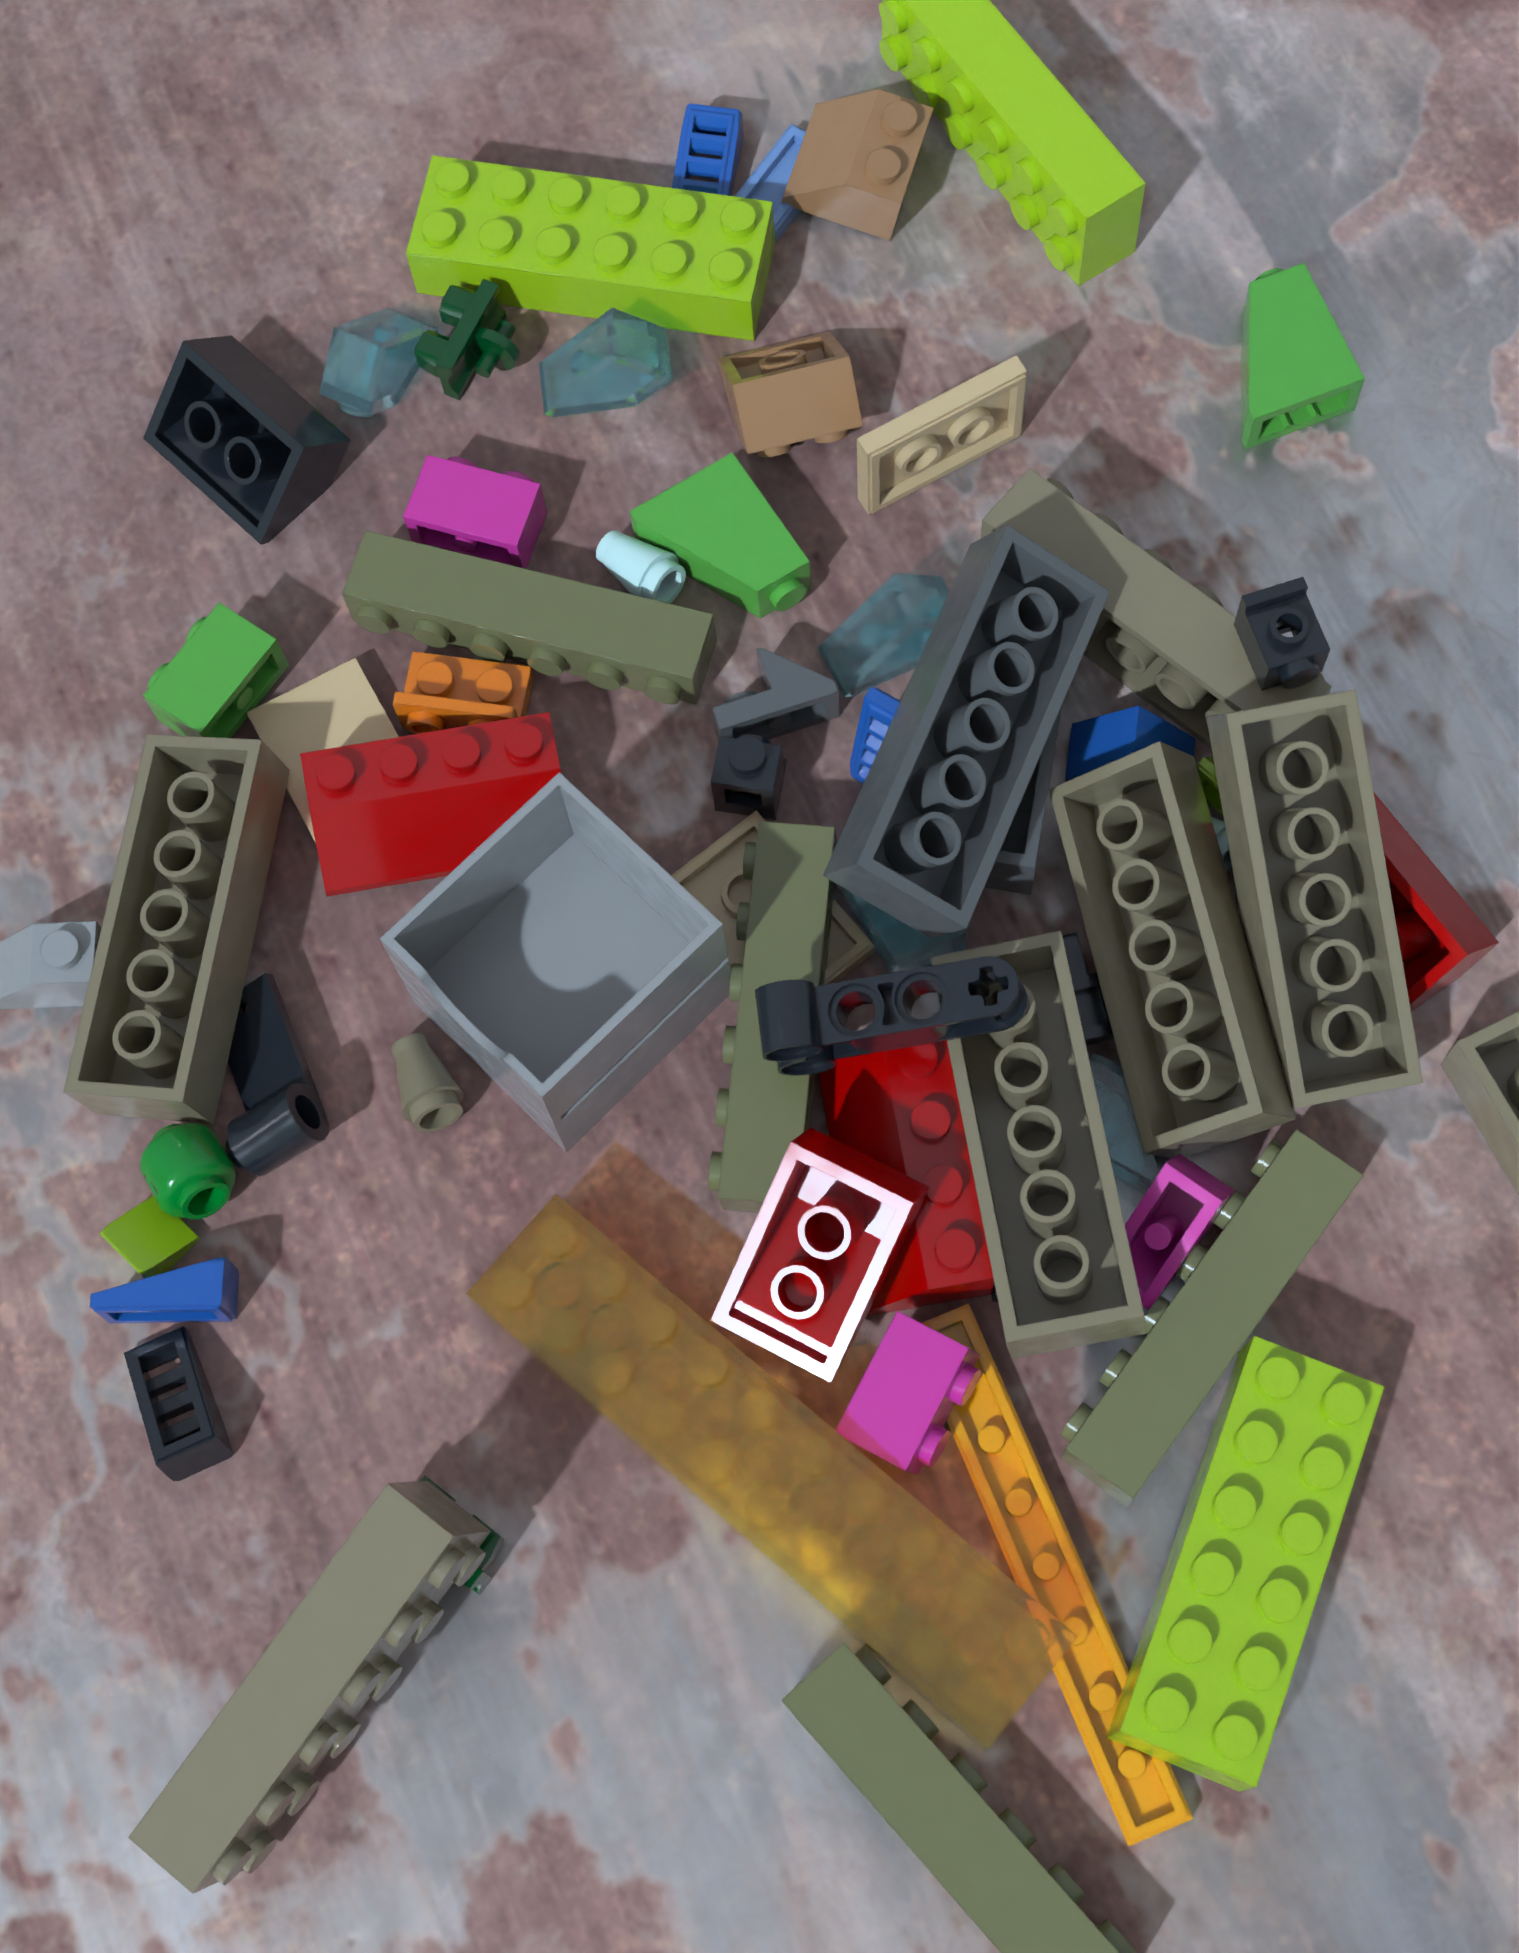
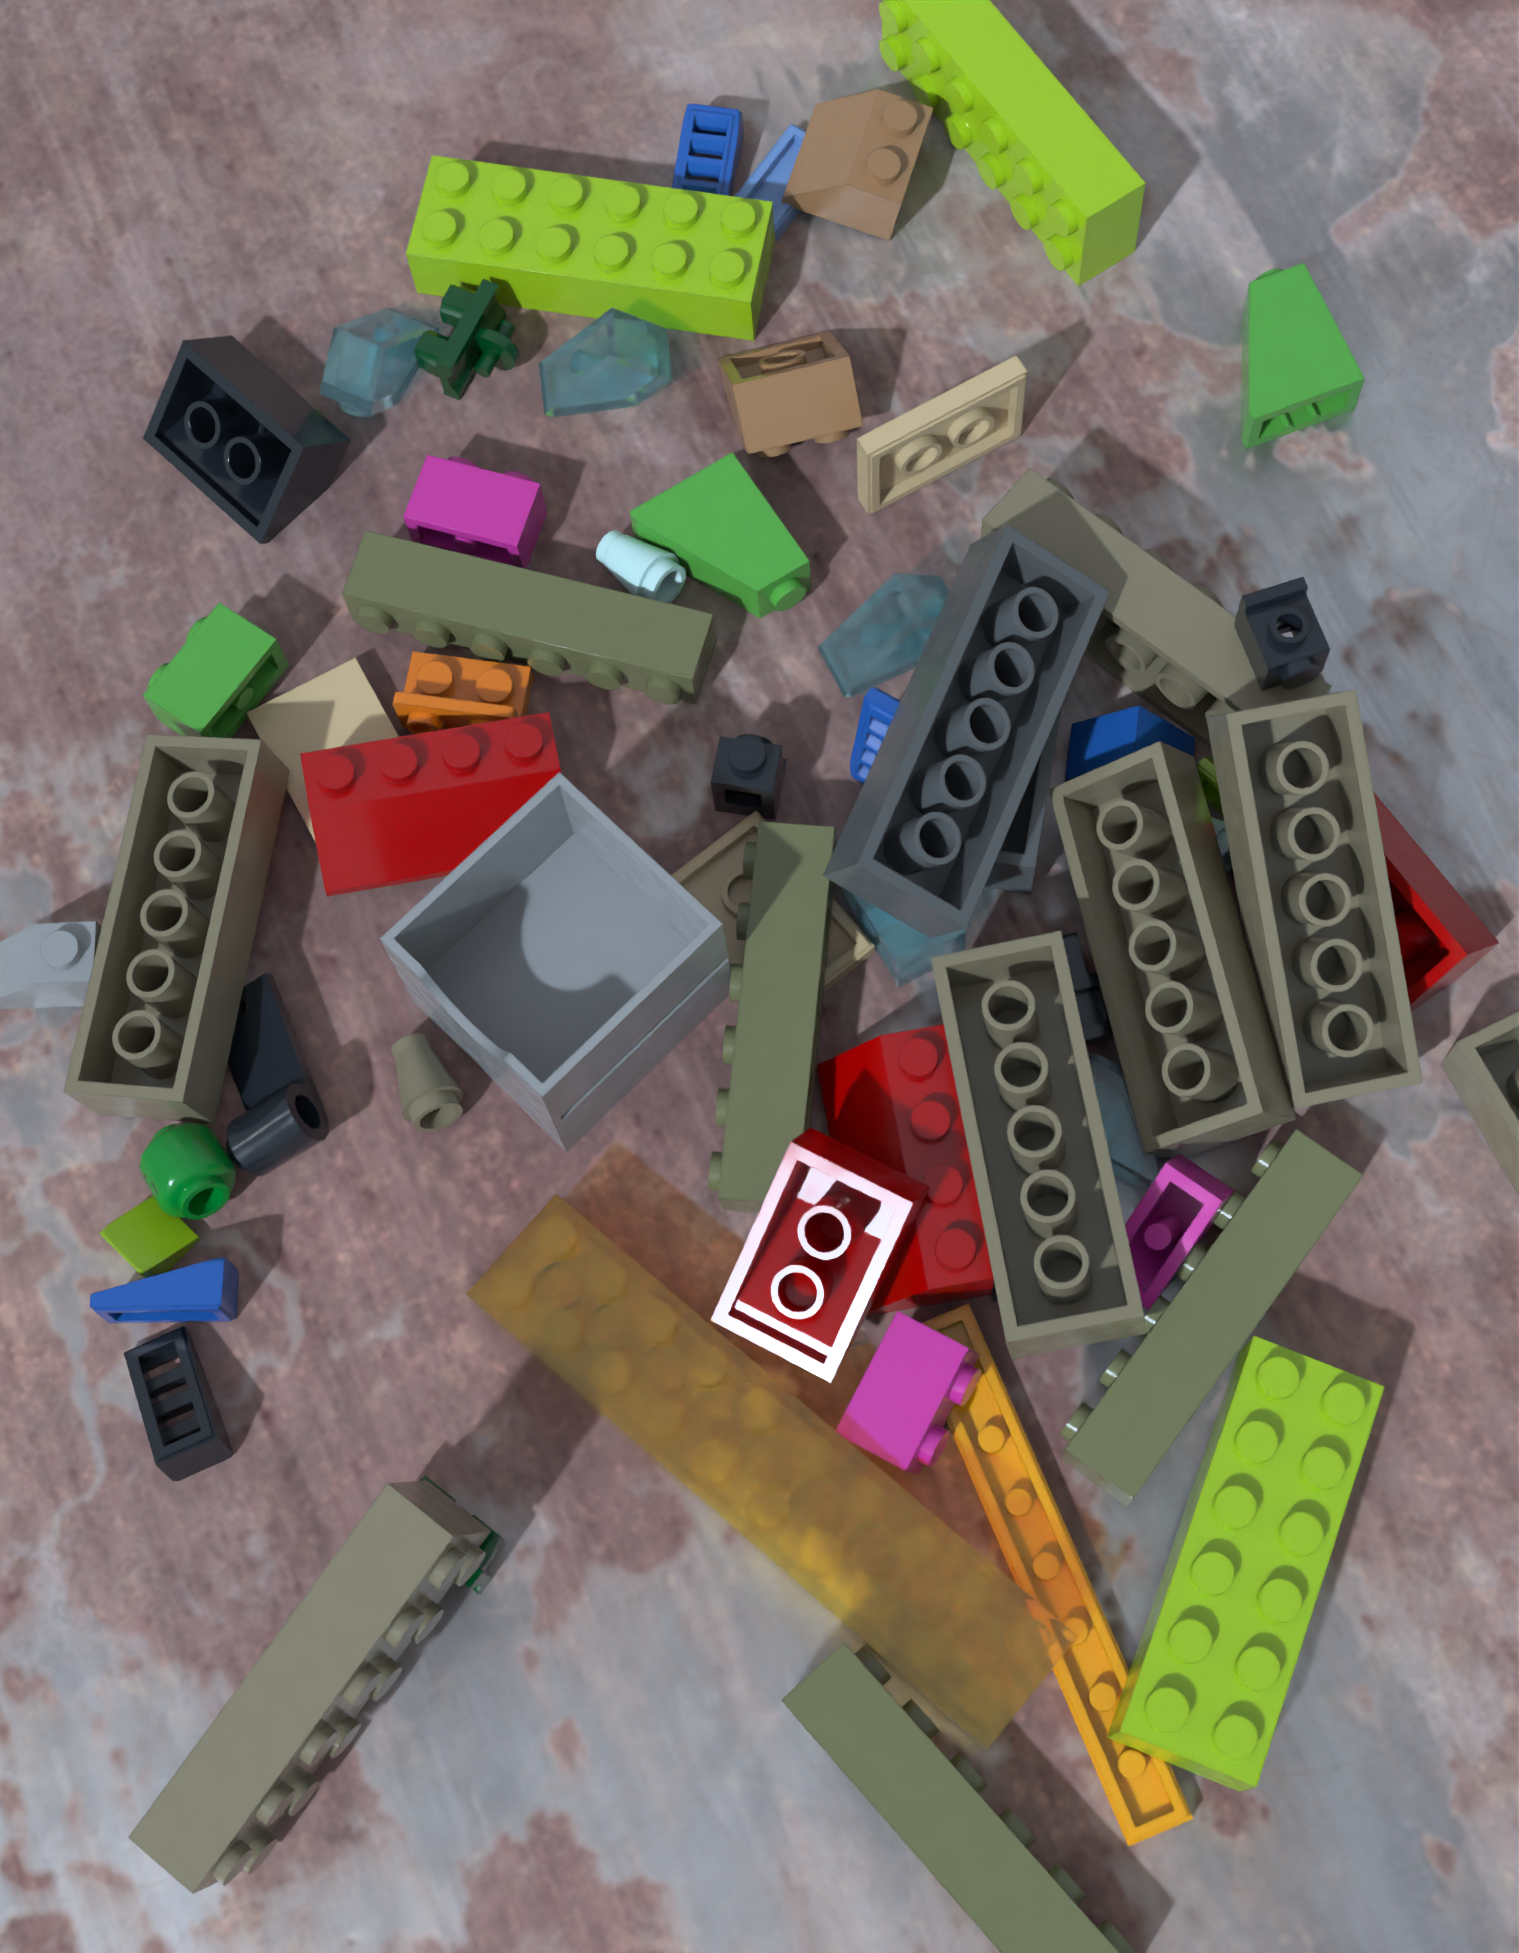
(791, 701): dark grey slope -> none
(808, 1028): black piece -> none

